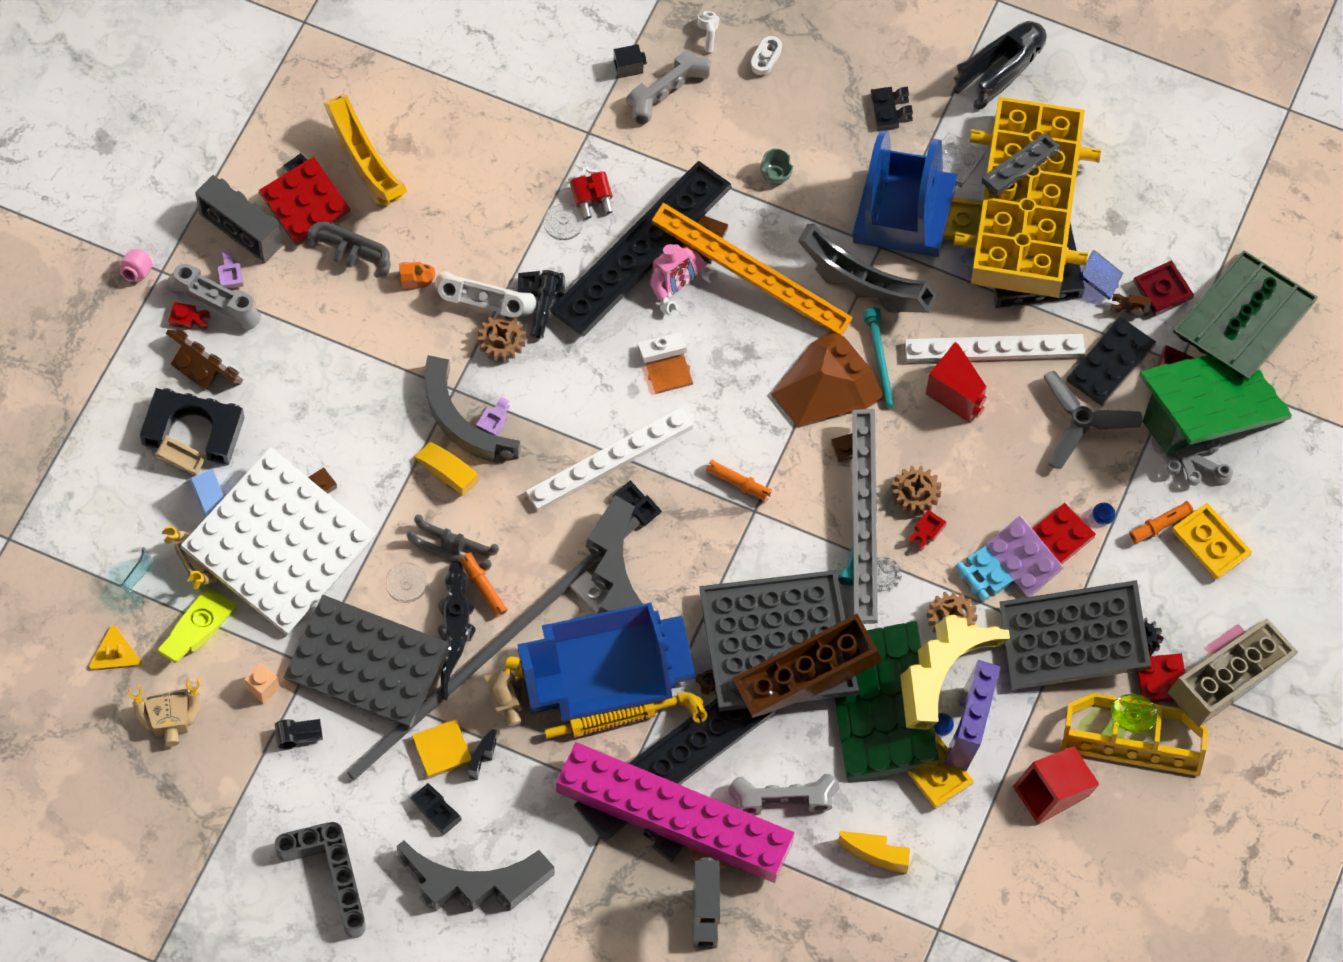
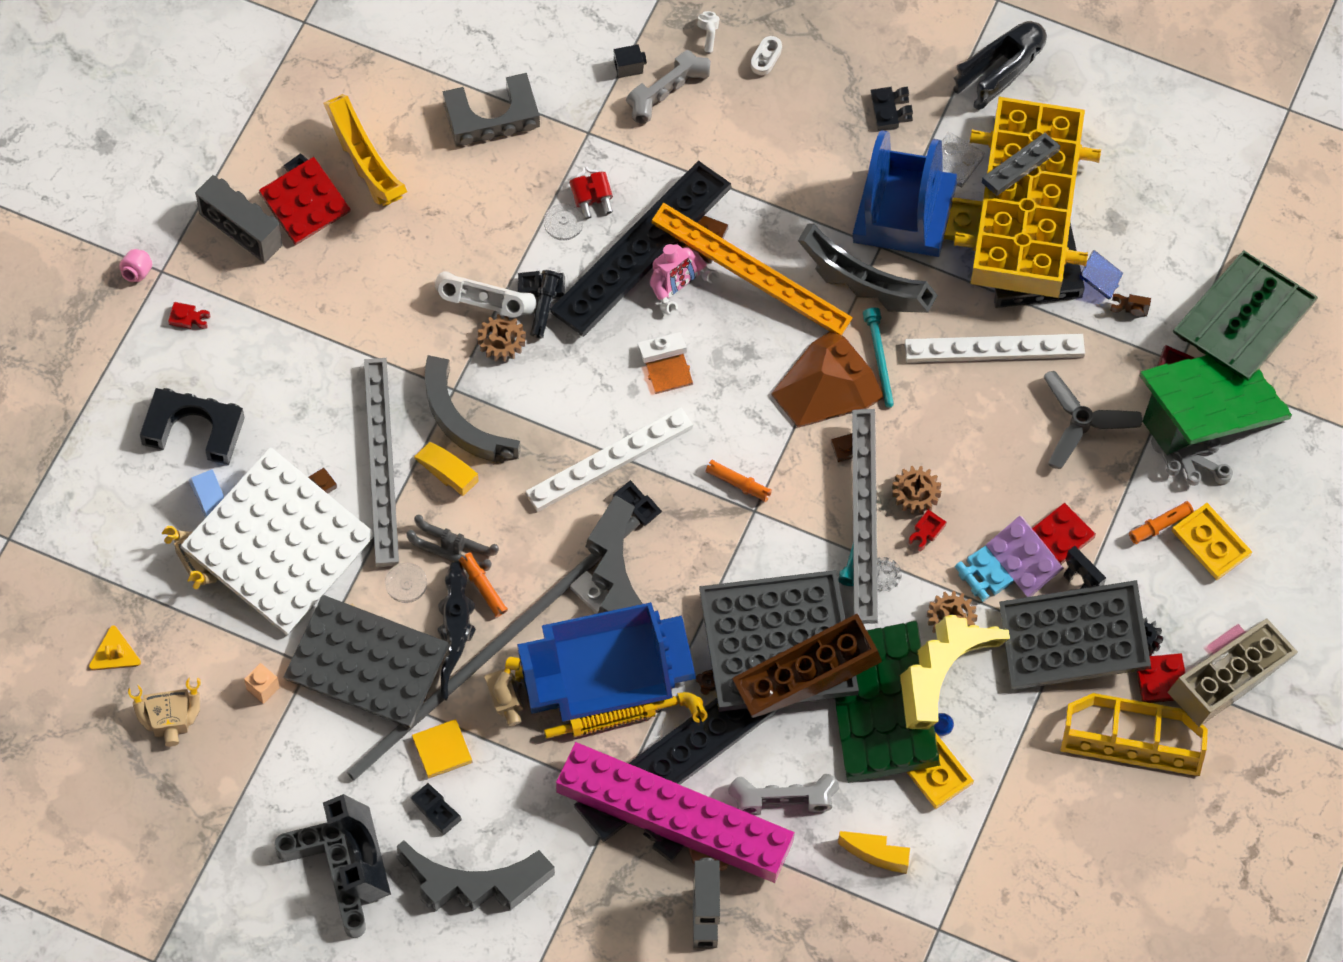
(137, 573): clear light blue piece -> none
(180, 455): tan tile -> none
(197, 363): reddish brown bracket -> none
(197, 624): neon yellow piece -> none
(230, 273): lavender plate -> none
(235, 305): light grey plate -> none
(292, 733): black piece -> none
(351, 240): dark grey piece -> none
(367, 875): none -> black arch
(381, 462): none -> light grey plate
(416, 275): orange rock -> none
(469, 127): none -> dark grey arch
(484, 750): black slope -> none
(494, 419): lavender plate -> none
(776, 166): sand green hair -> none
(957, 384): red slope -> none
(977, 702): arch -> none
(1055, 784): red slope -> none
(1080, 564): none -> black plate
(1103, 513): clear blue plate -> none
(1111, 361): black piece -> none
(1134, 706): clear neon green dish -> none
(1164, 287): dark red plate -> none

